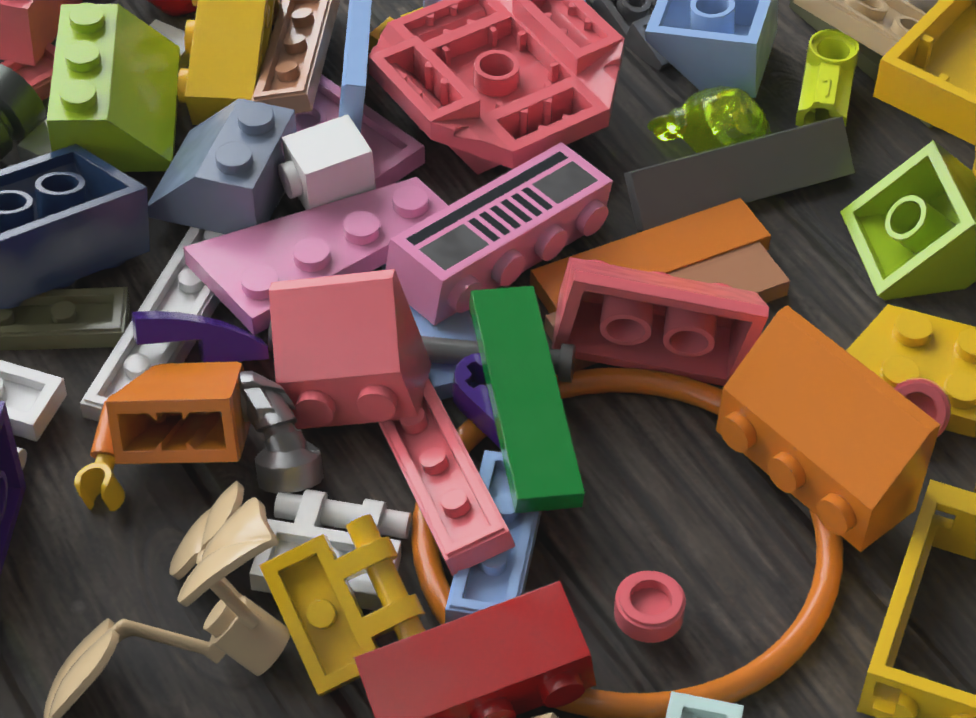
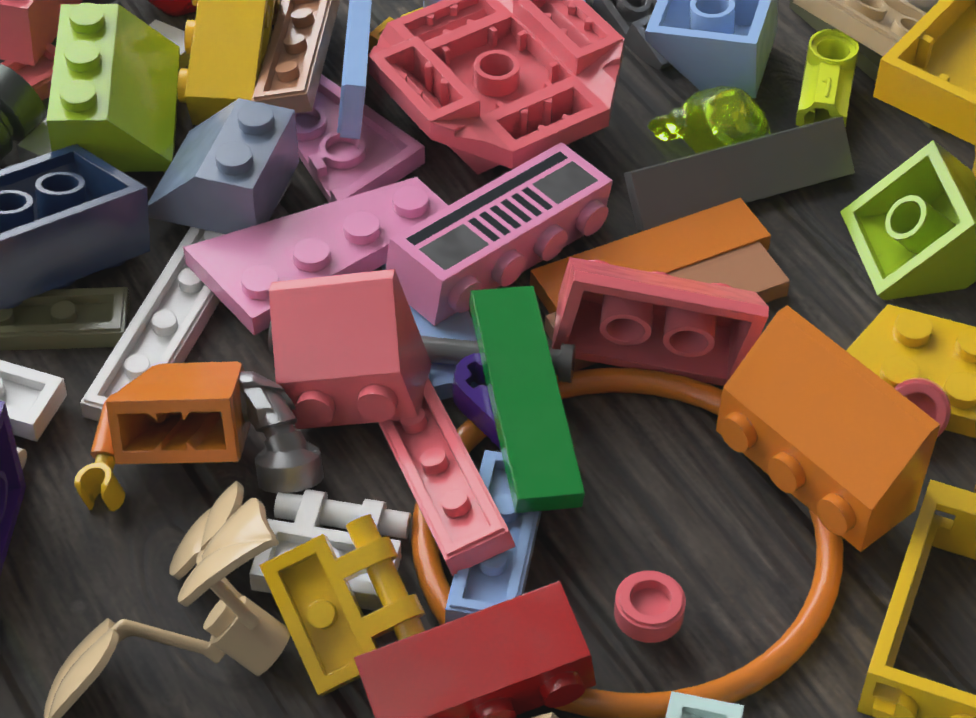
(216, 338): dark purple slope -> none
(326, 163): white brick -> none

